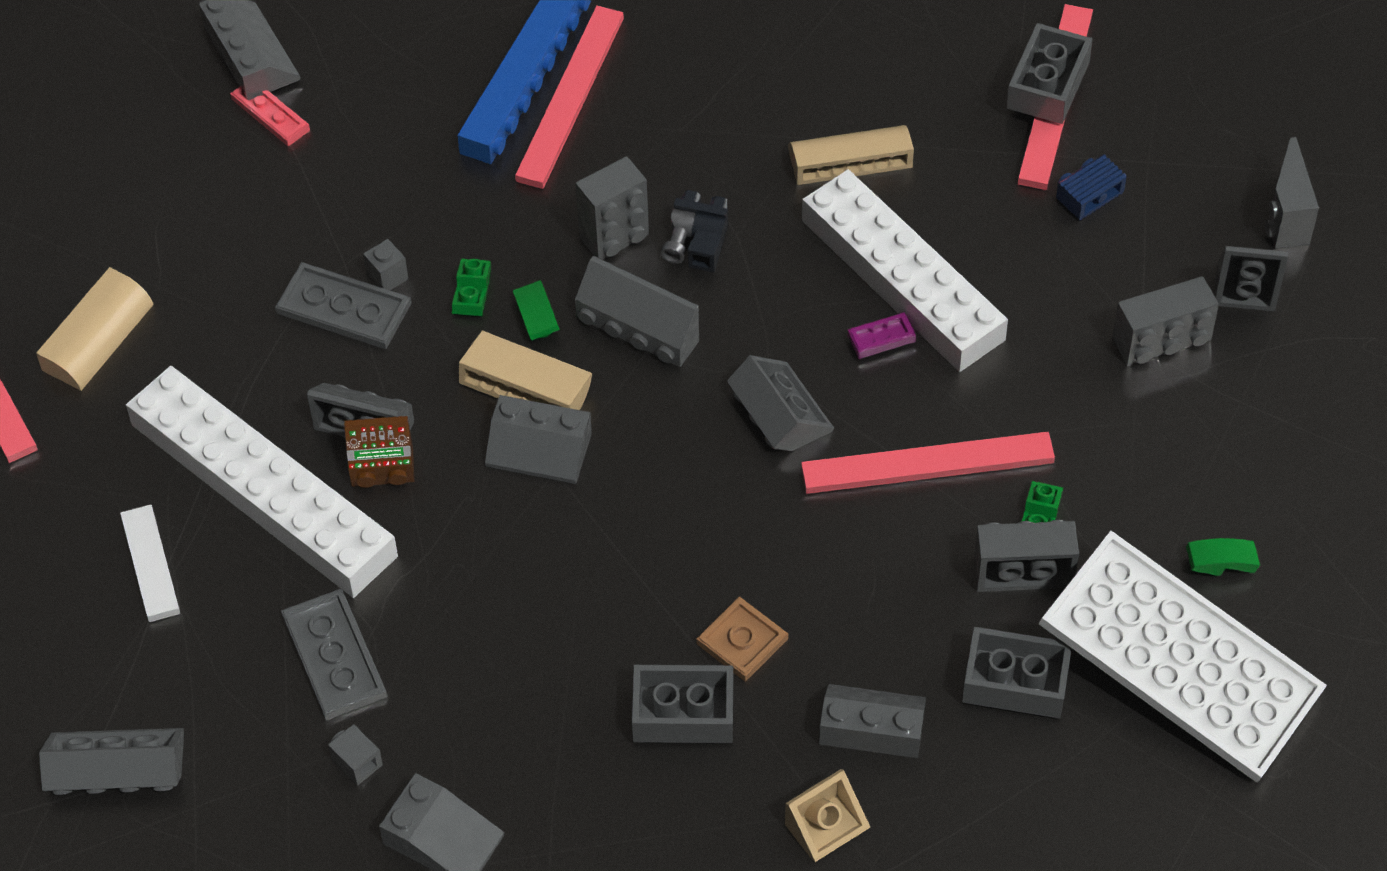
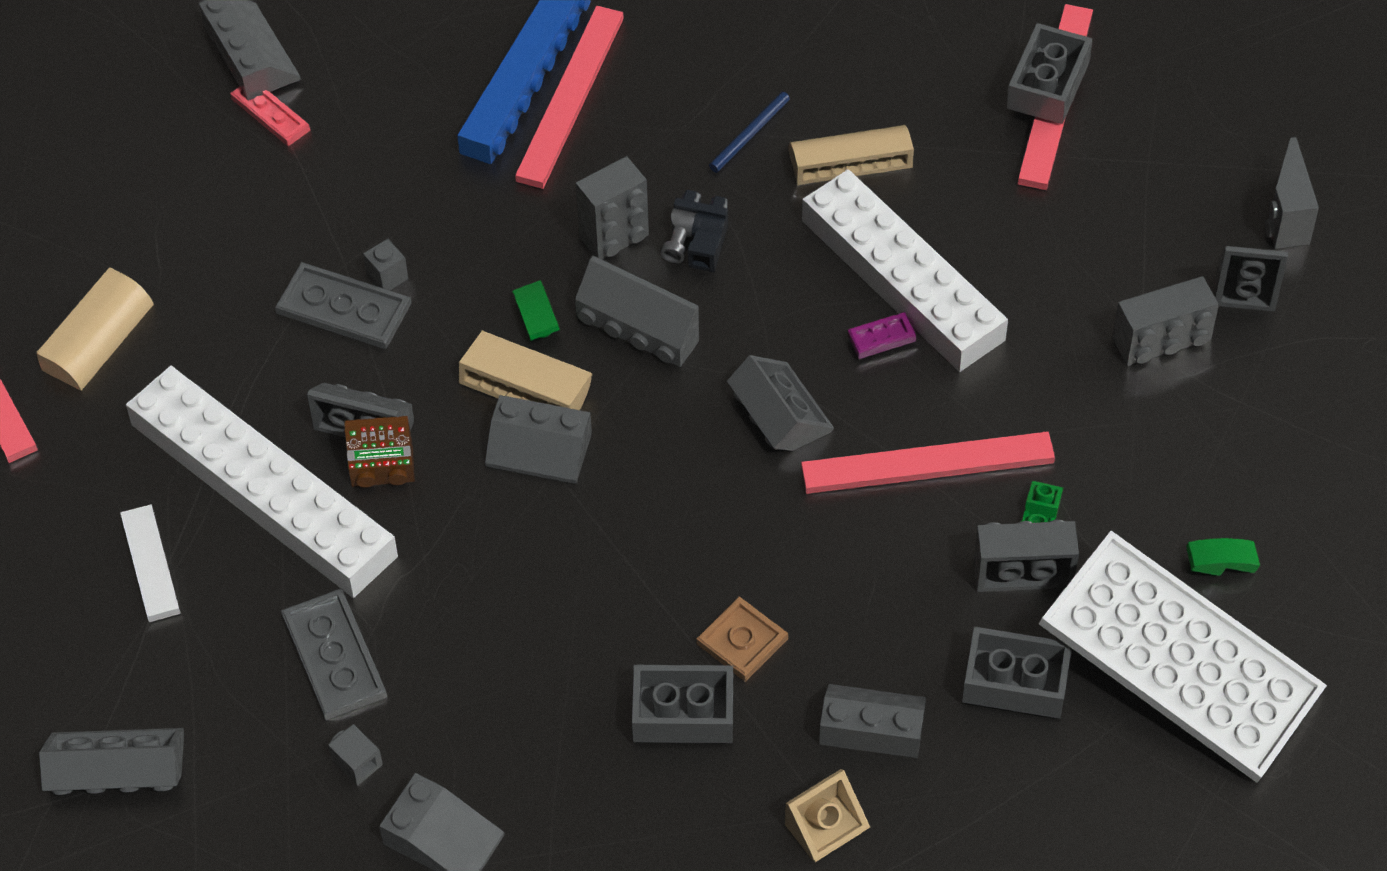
(471, 287): green slope -> none
(749, 132): none -> dark blue bar
(1091, 186): dark blue brick -> none

